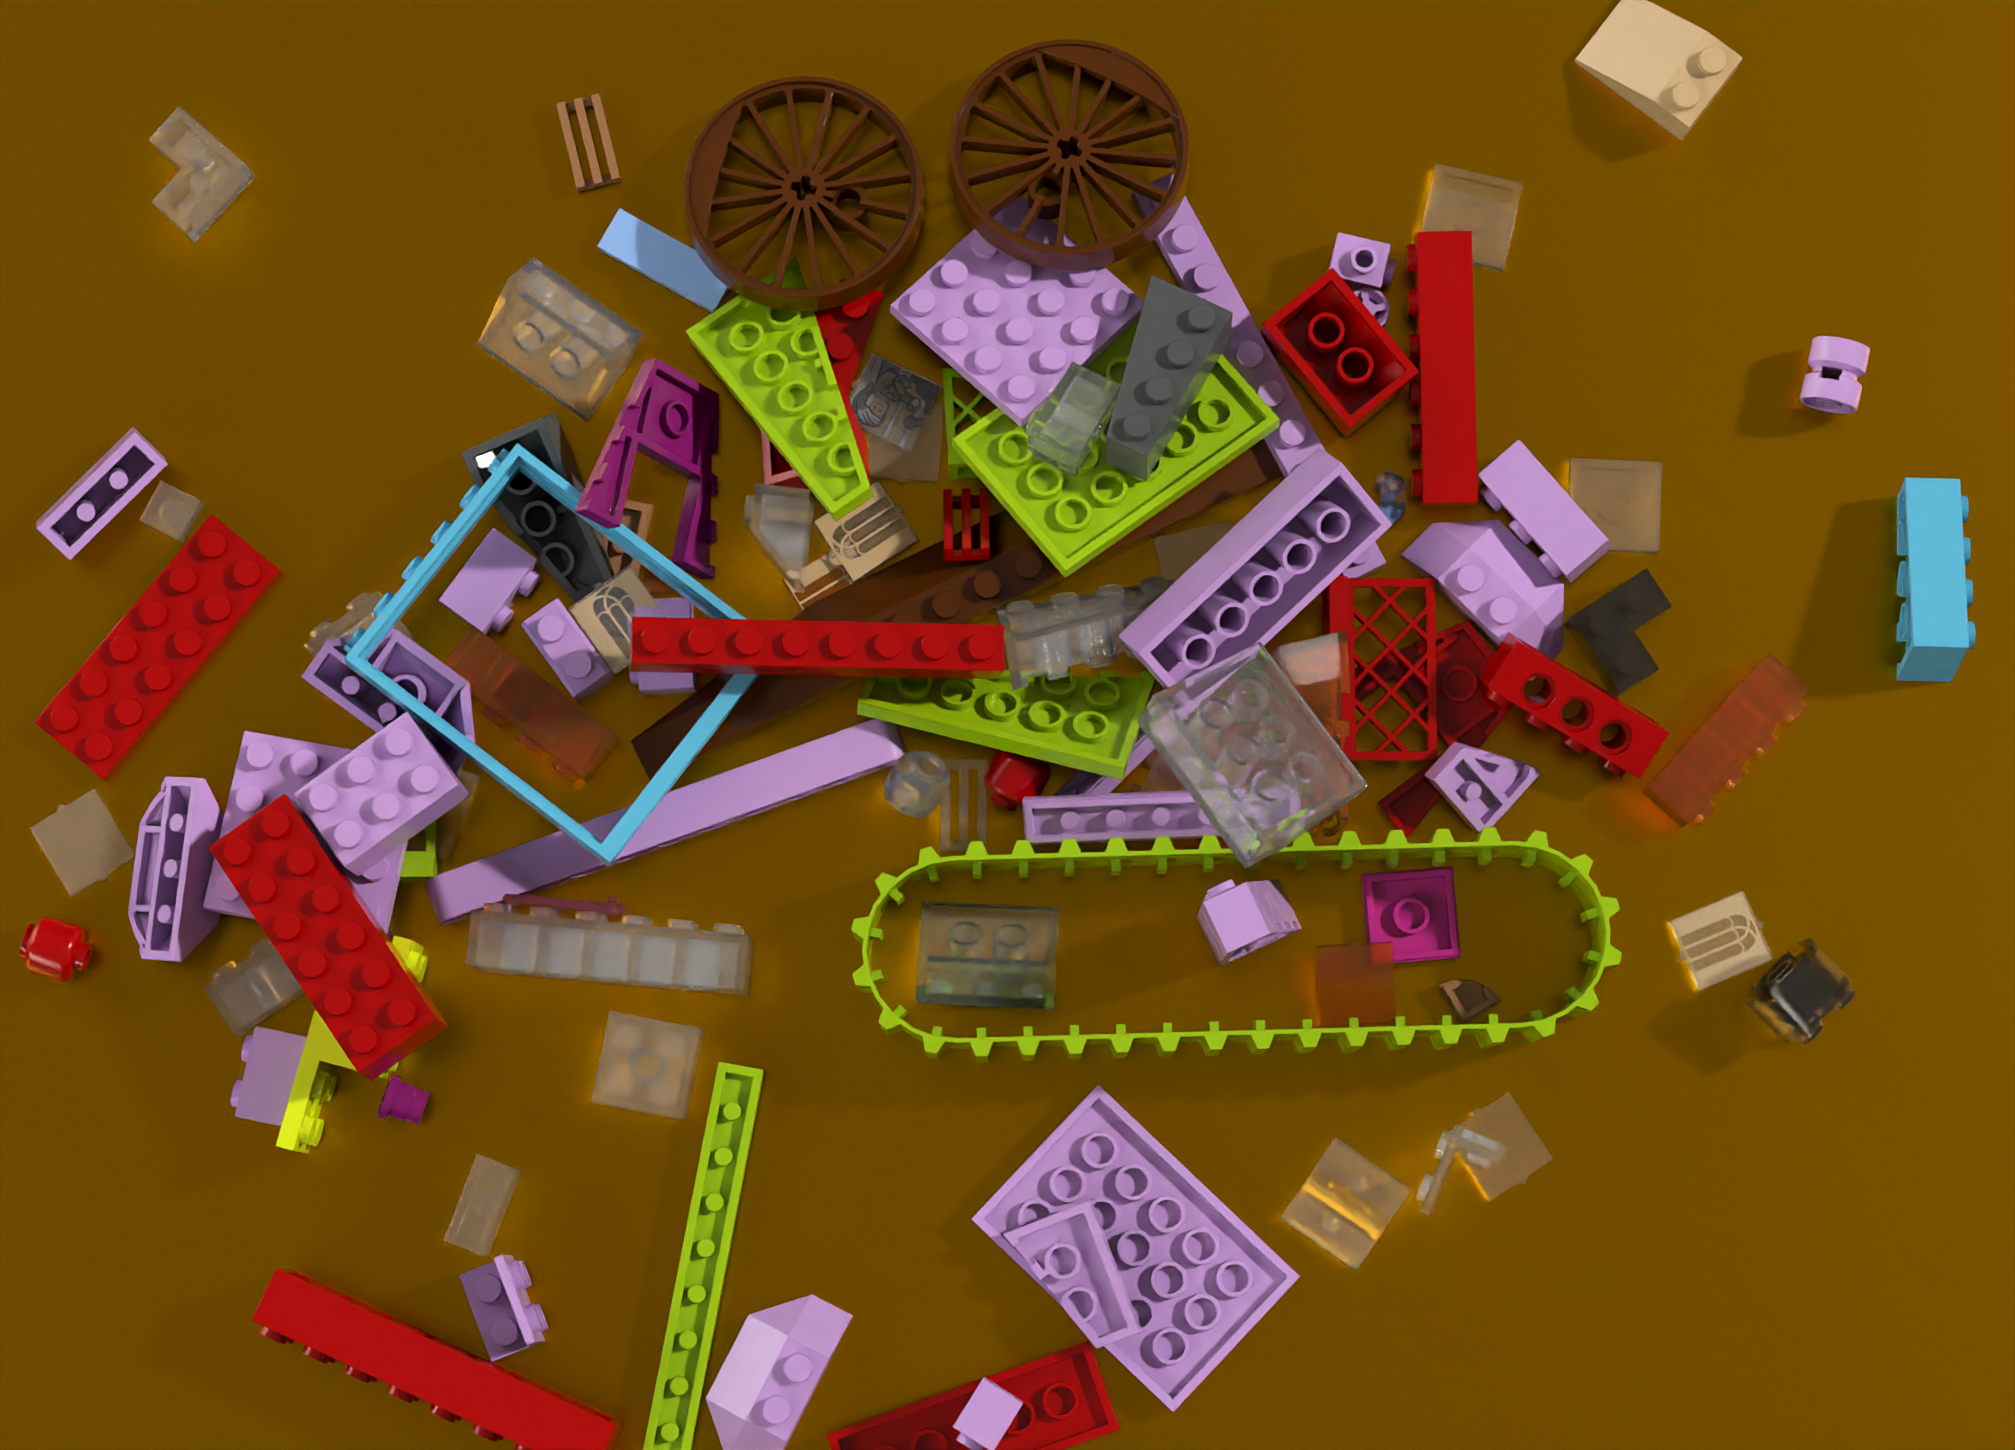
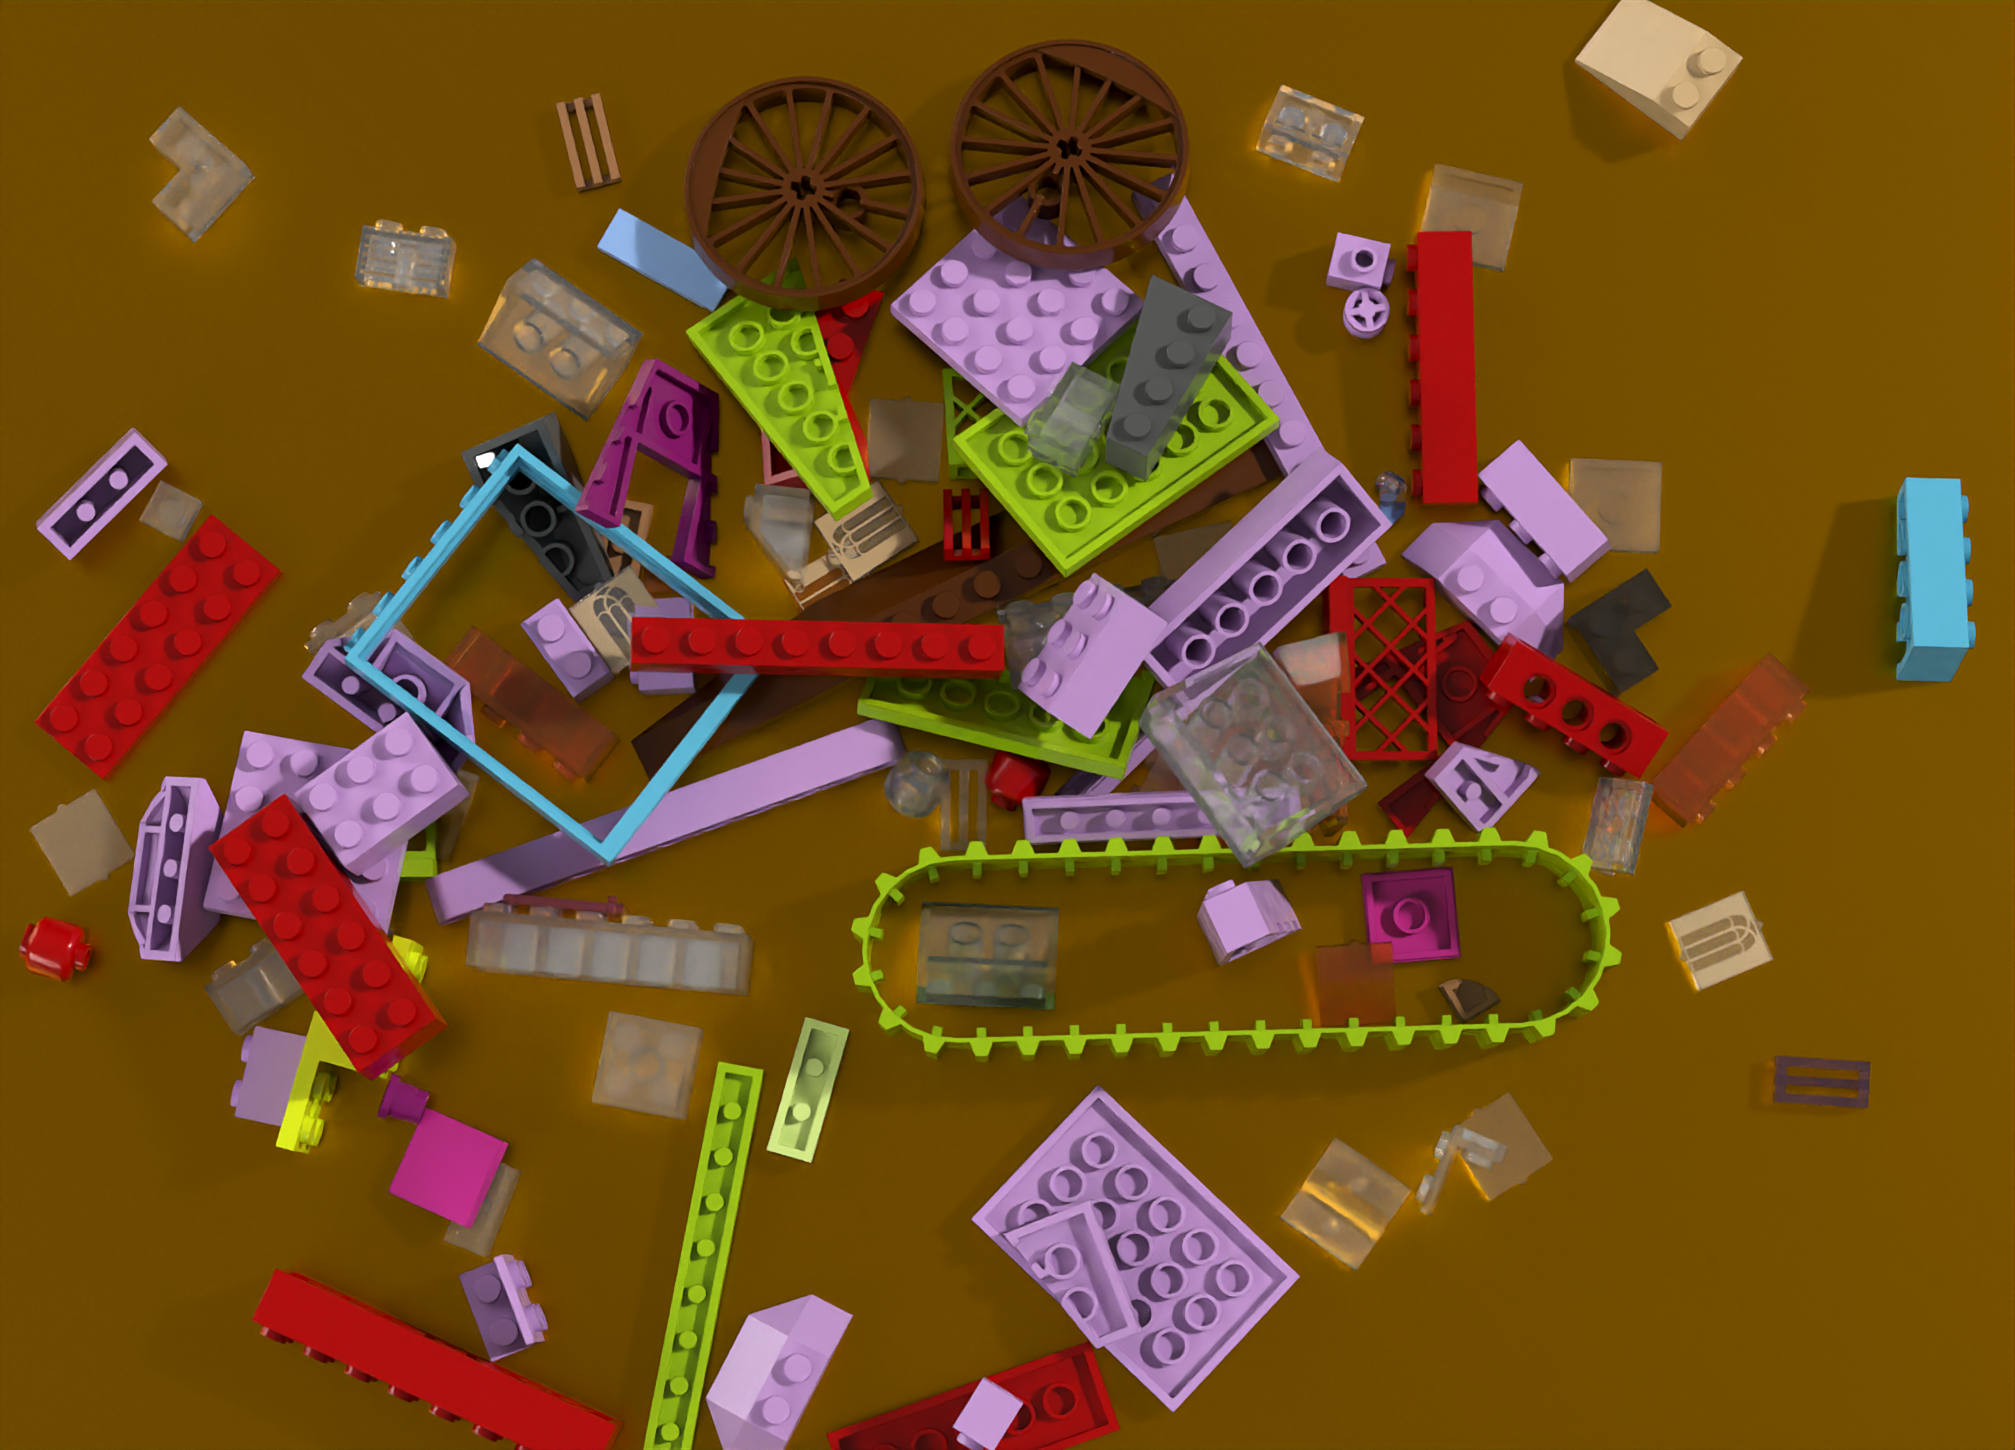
(406, 259): none -> clear brick
(448, 1167): none -> dark pink tile
(492, 583): lavender brick -> none
(808, 1089): none -> yellowish green plate
(893, 401): clear piece -> none
(1091, 655): none -> lavender brick
(1309, 133): none -> clear bracket
(1338, 352): red slope -> none
(1617, 825): none -> clear bracket
(1781, 1079): none -> tile
(1800, 993): clear smoke brick -> none
(1835, 359): lavender wheel -> none

